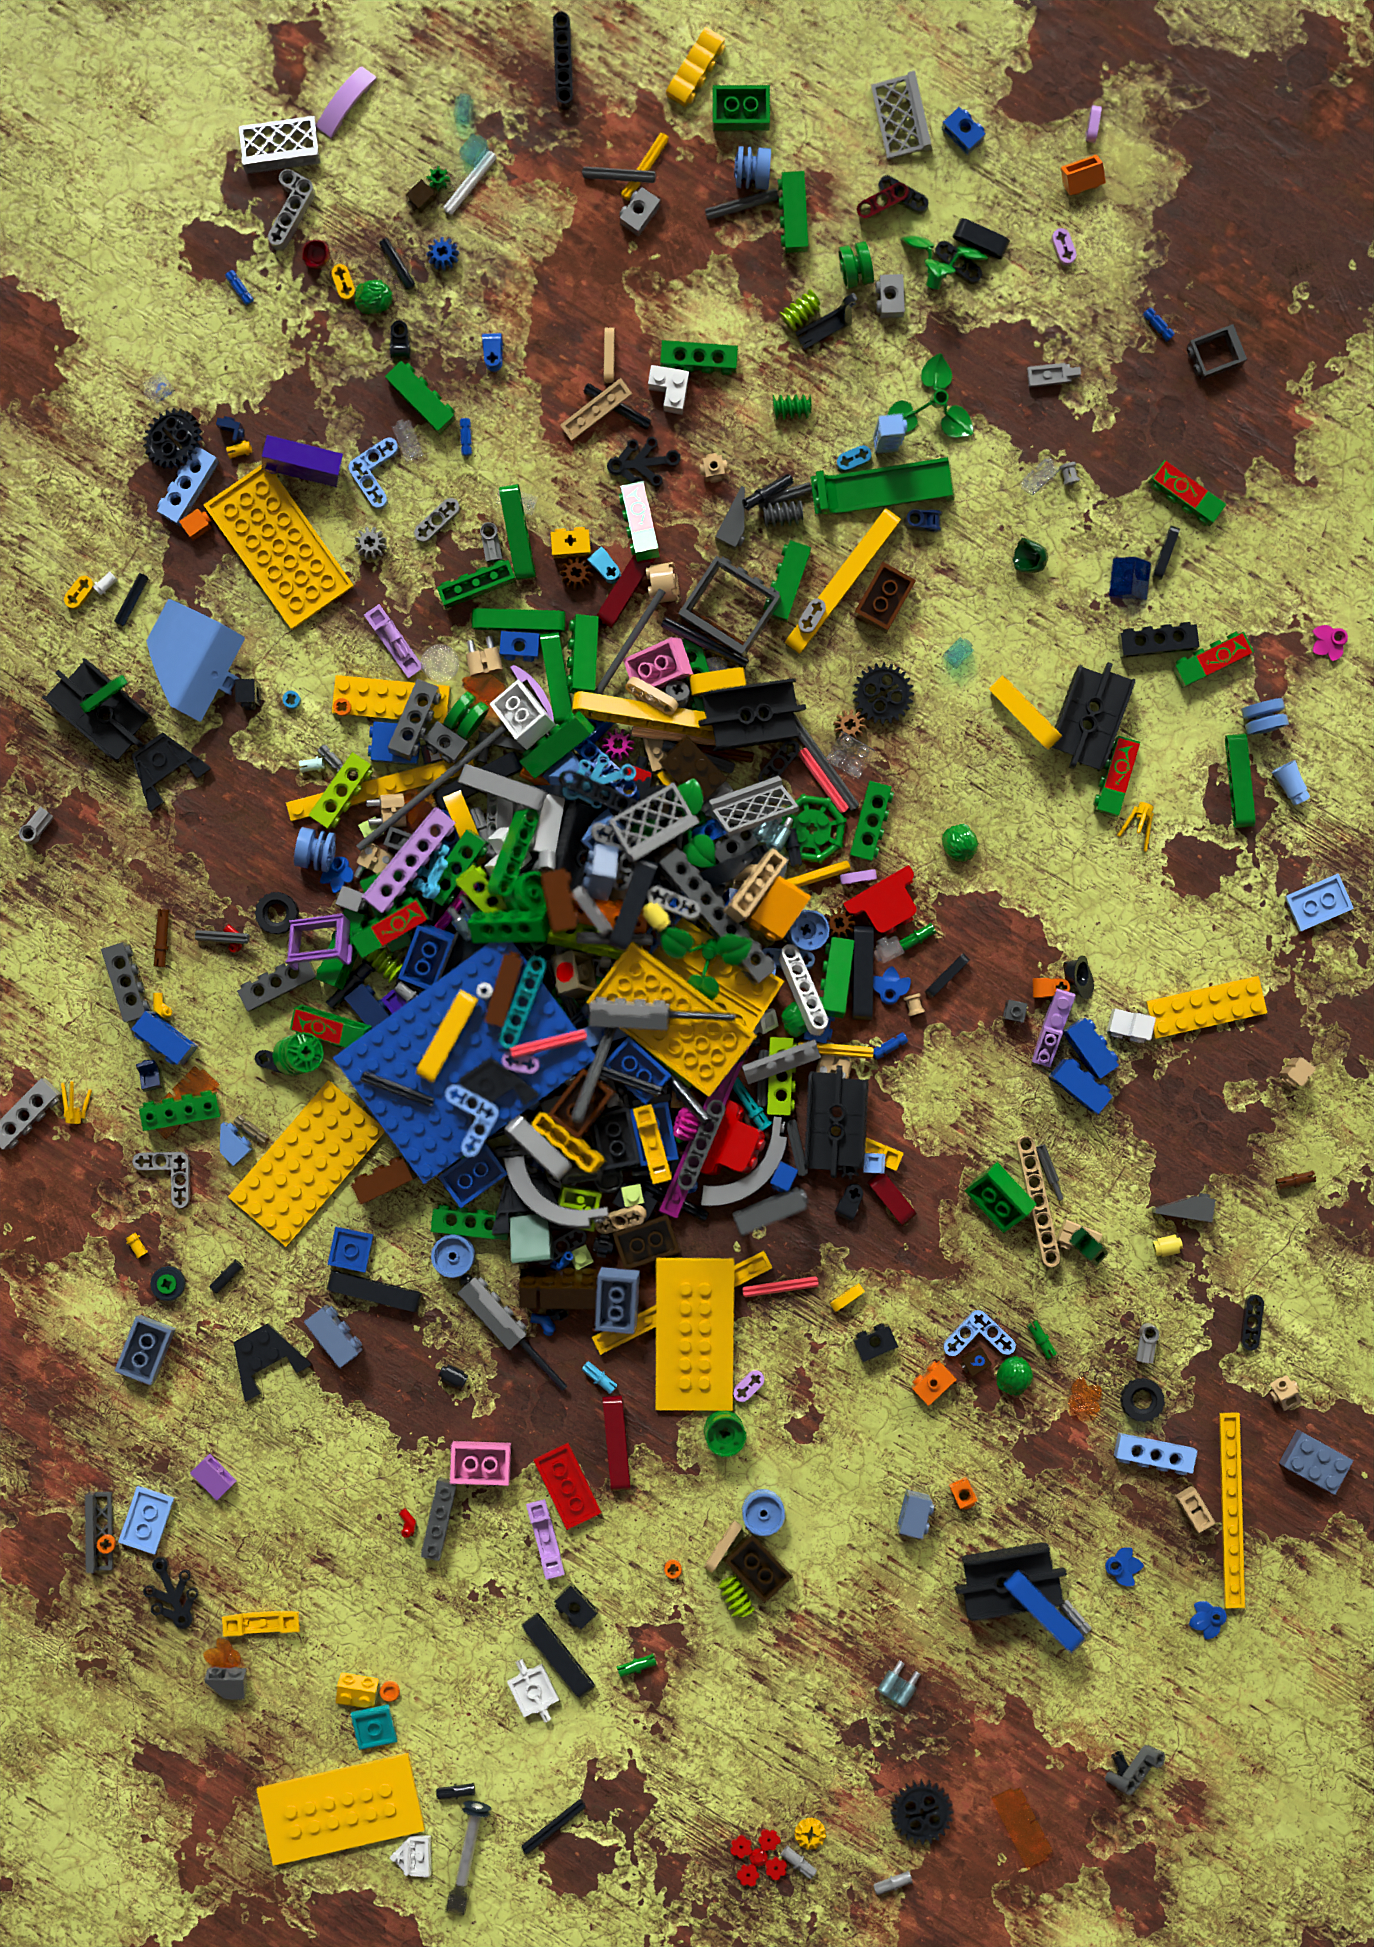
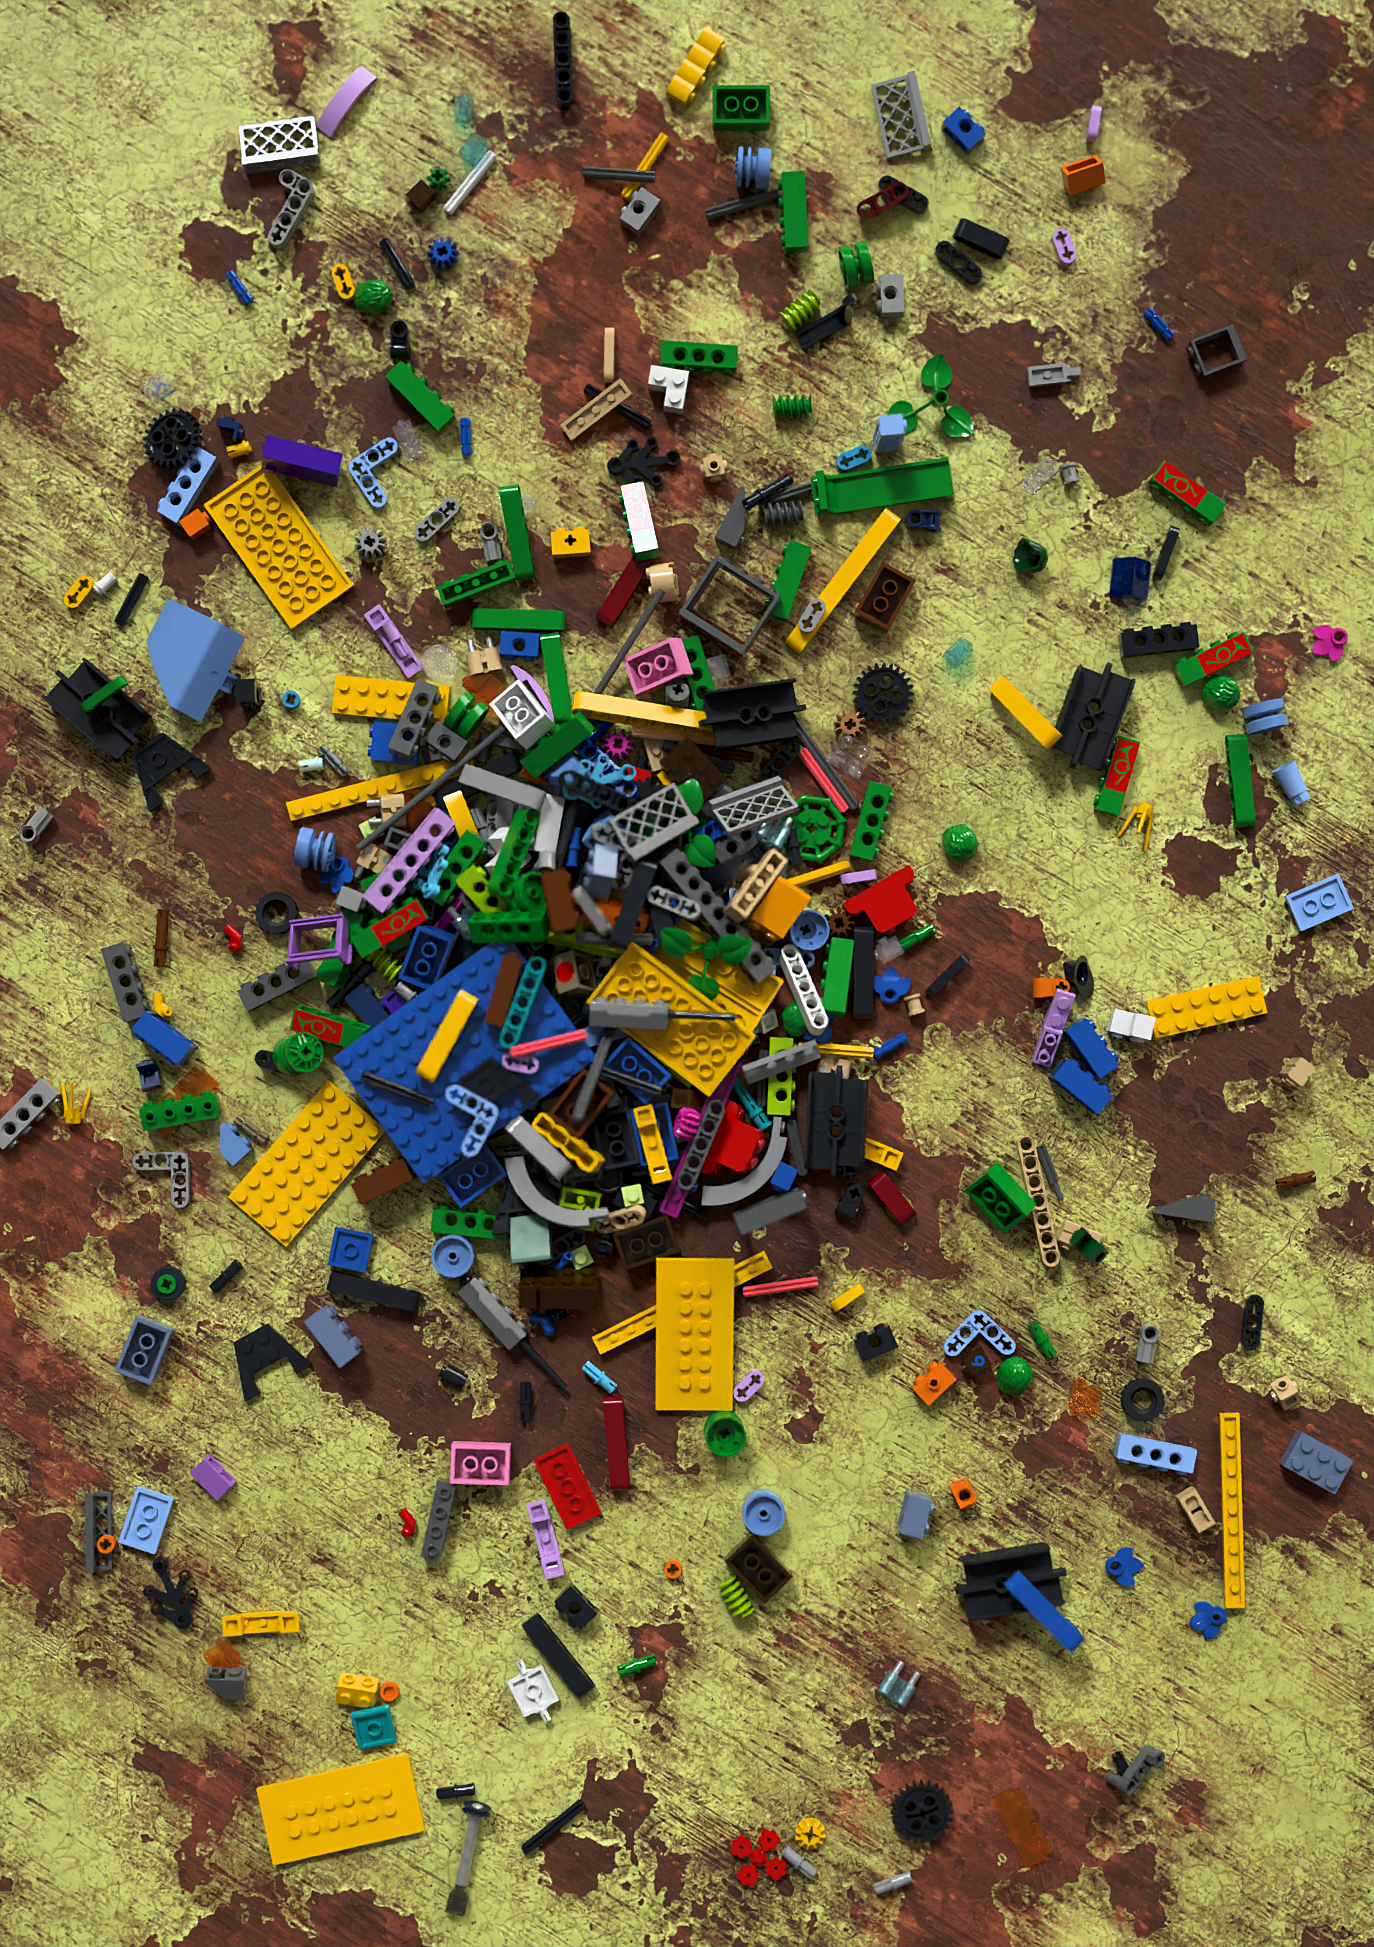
(136, 1245): yellow pin -> none
(227, 937): dark grey axle -> none
(316, 254): dark red hair -> none
(320, 812): lime brick -> none
(341, 712): orange bush -> none
(414, 1856): white slope -> none
(480, 990): white pin -> none
(493, 348): blue piece -> none
(525, 1401): none -> black axle
(573, 847): none -> blue pin
(579, 567): reddish brown gear -> none
(583, 654): green brick -> none
(603, 564): medium azure piece -> none
(617, 1300): sand blue brick -> none
(651, 695): tan beam -> none
(655, 916): light yellow brick -> none
(684, 1095): black pin -> none
(704, 642): black axle -> none
(715, 680): yellow beam -> none
(722, 1546): tan beam -> none
(874, 1163): light blue plate -> none
(938, 270): green plant -> none
(1014, 1011): dark grey brick -> none
(1076, 1618): light grey axle -> none
(1167, 1246): light yellow brick -> none
(1221, 692): none -> green hair

